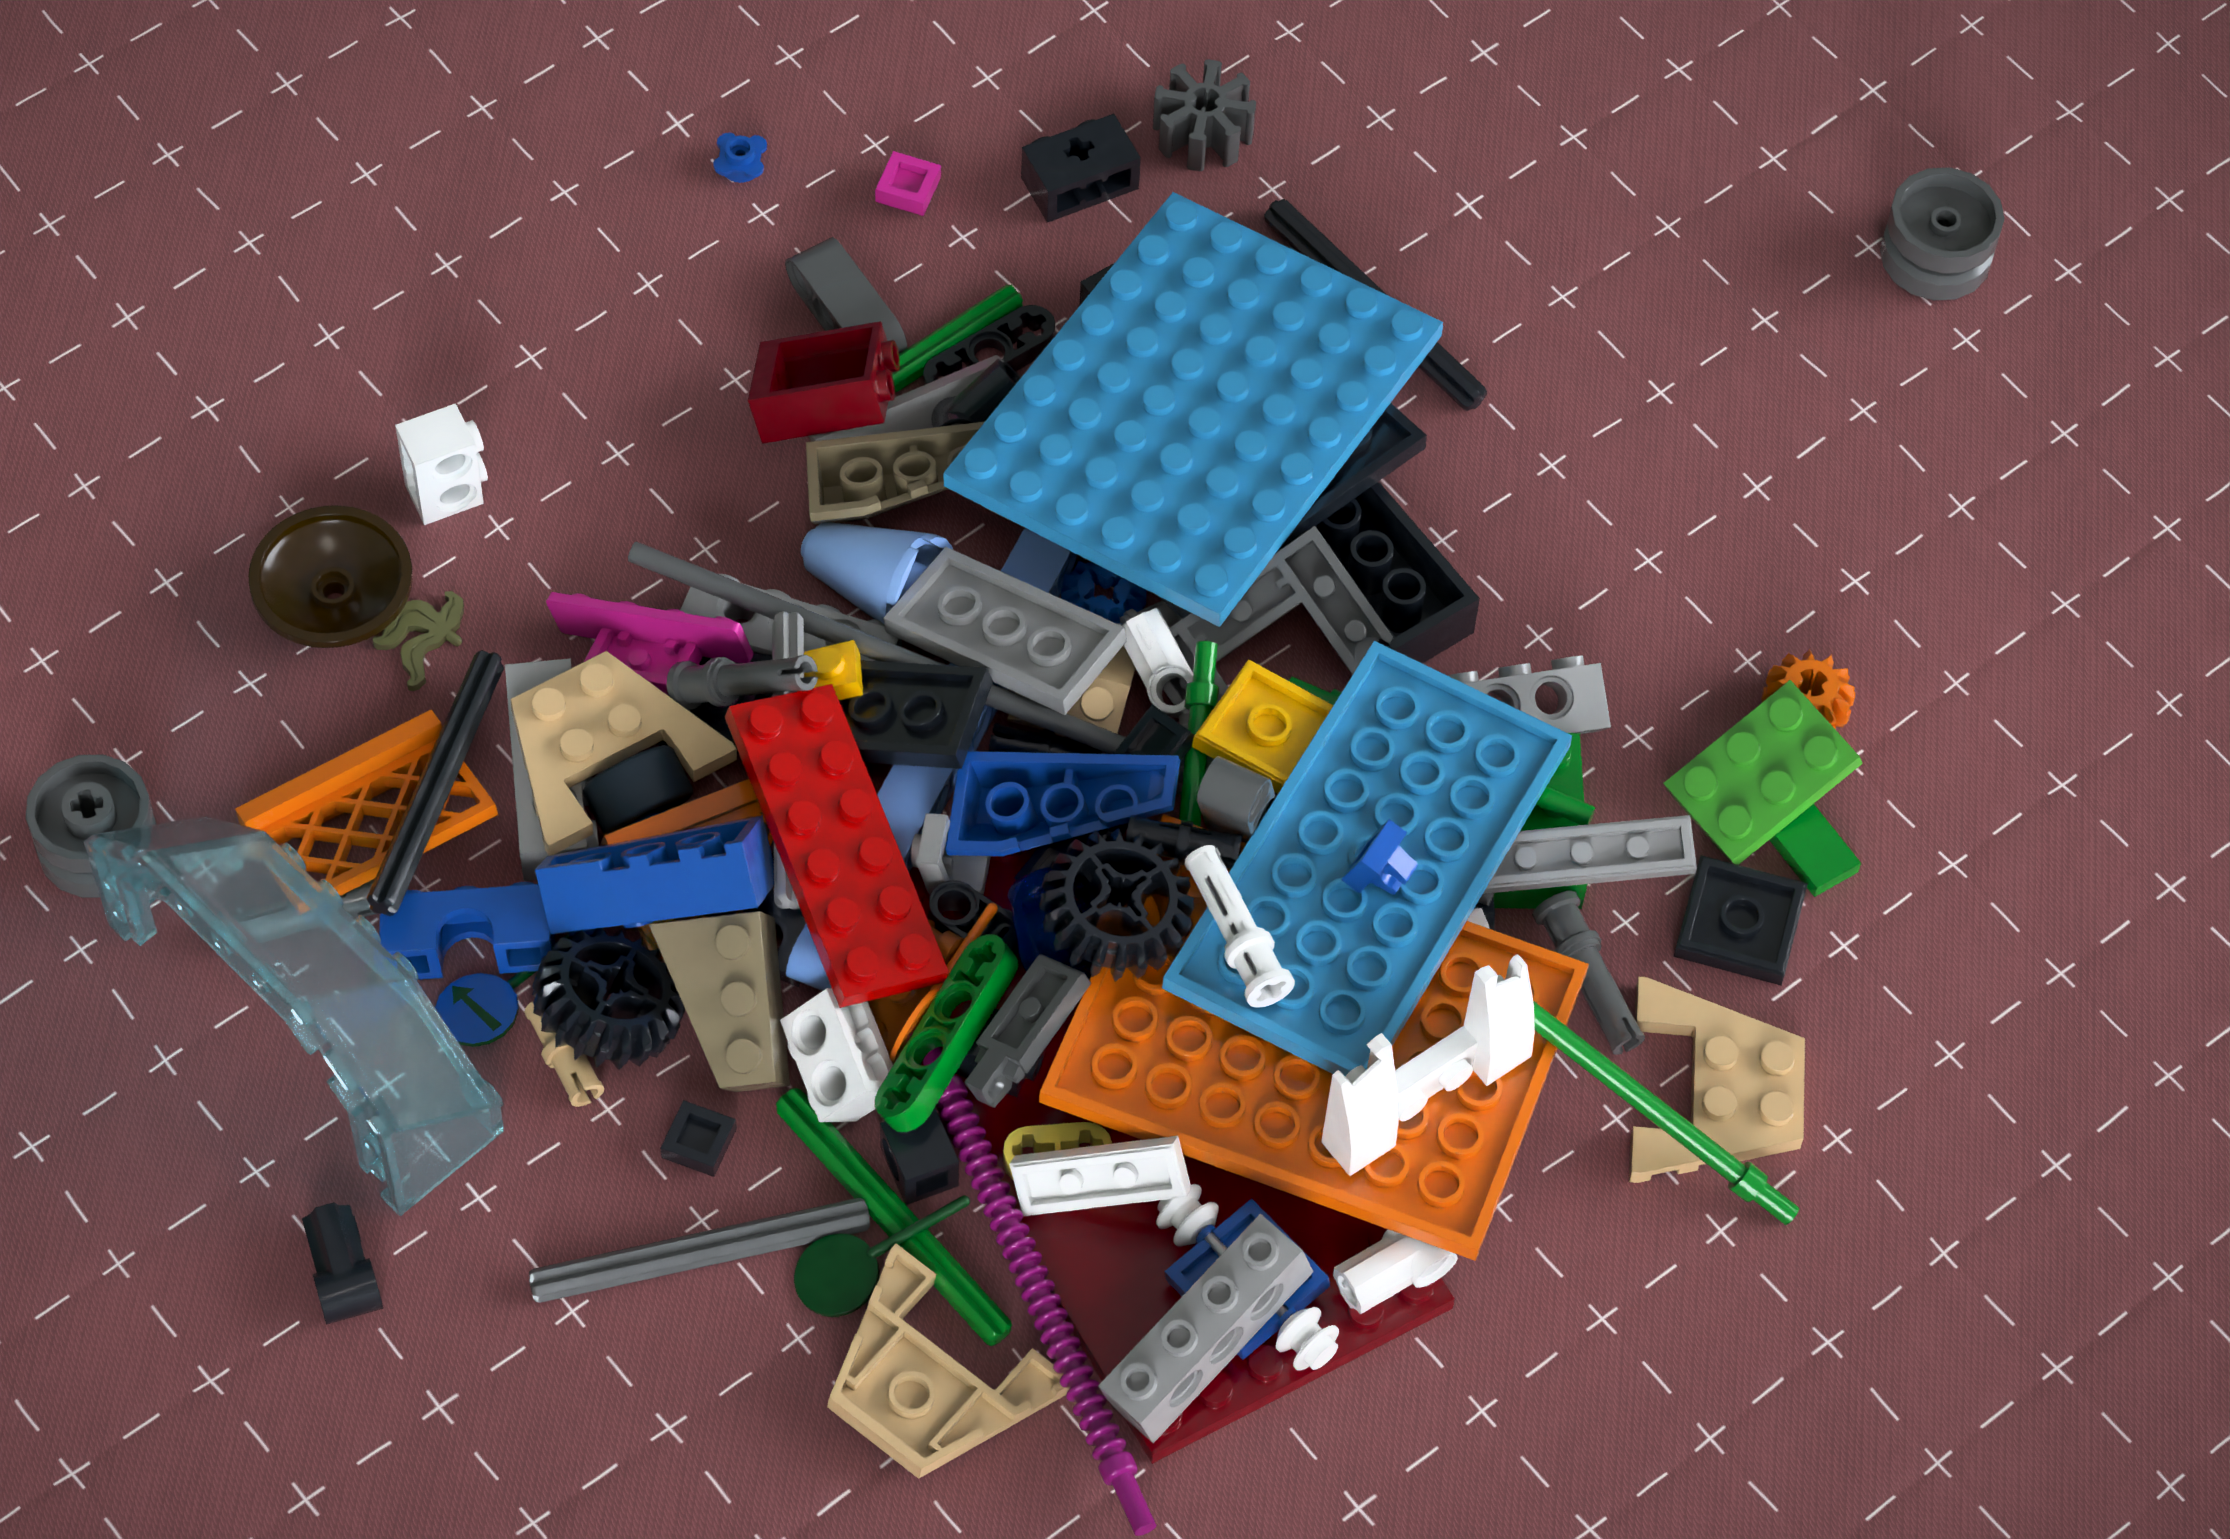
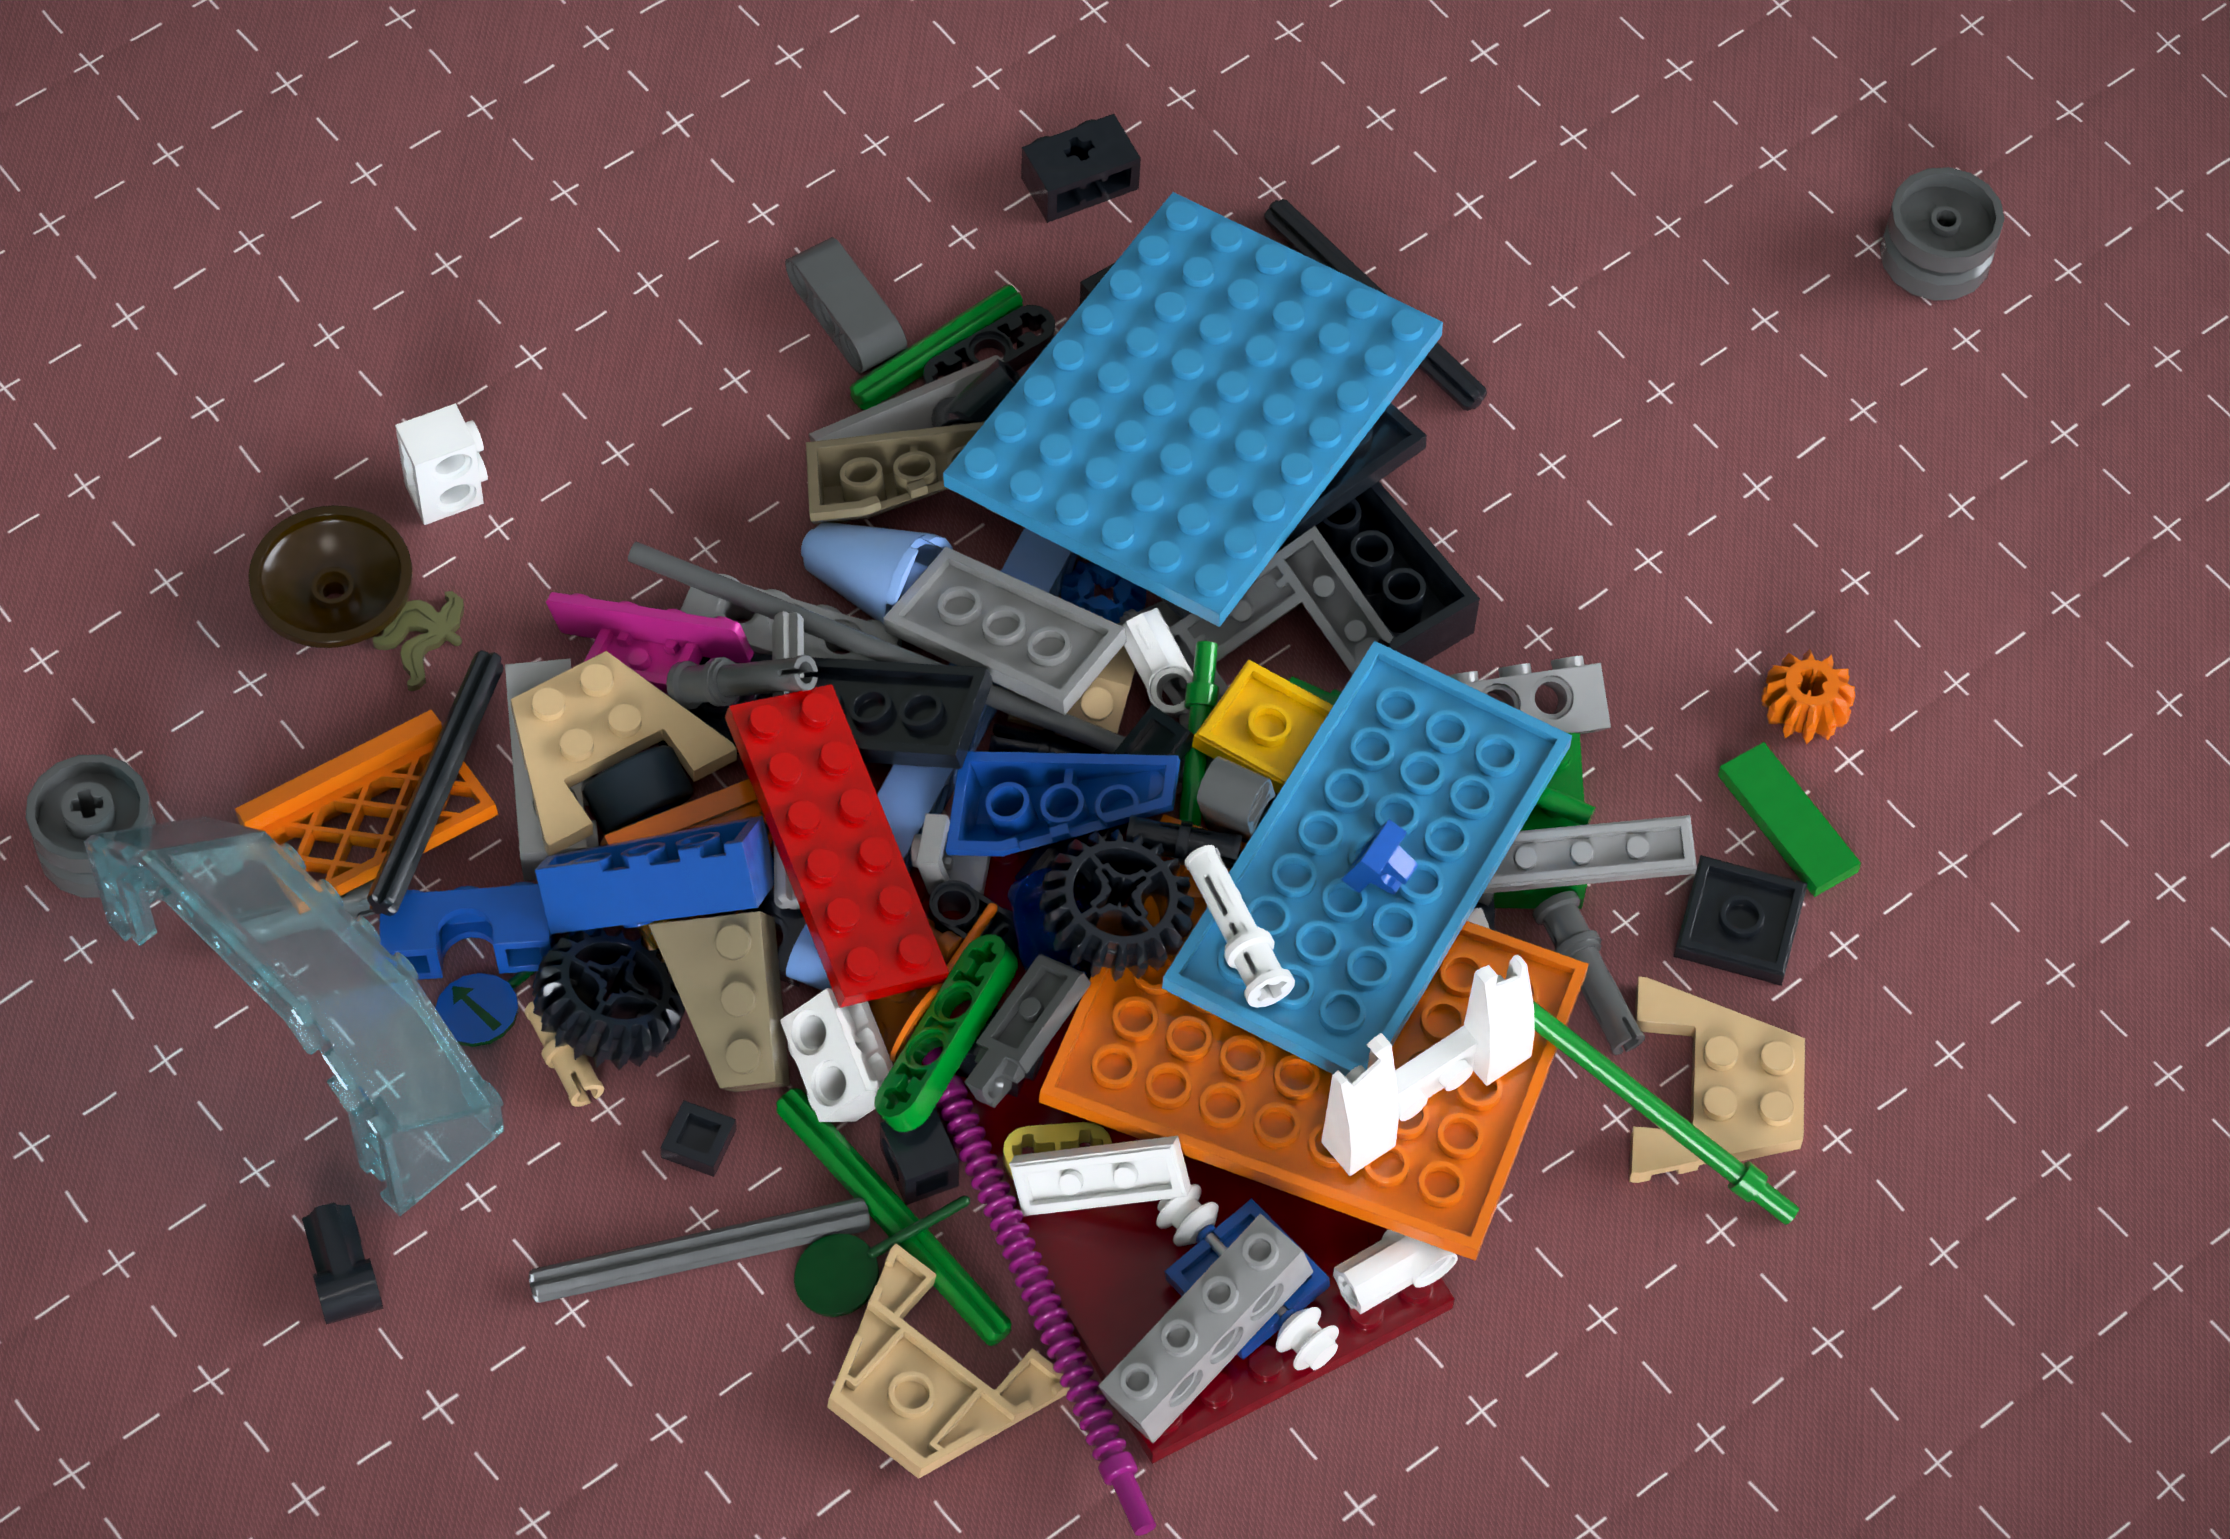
(744, 167): blue plate -> none
(823, 382): dark red window -> none
(838, 666): yellow plate -> none
(908, 183): dark pink plate -> none
(1204, 115): dark grey gear -> none
(1763, 773): bright green plate -> none

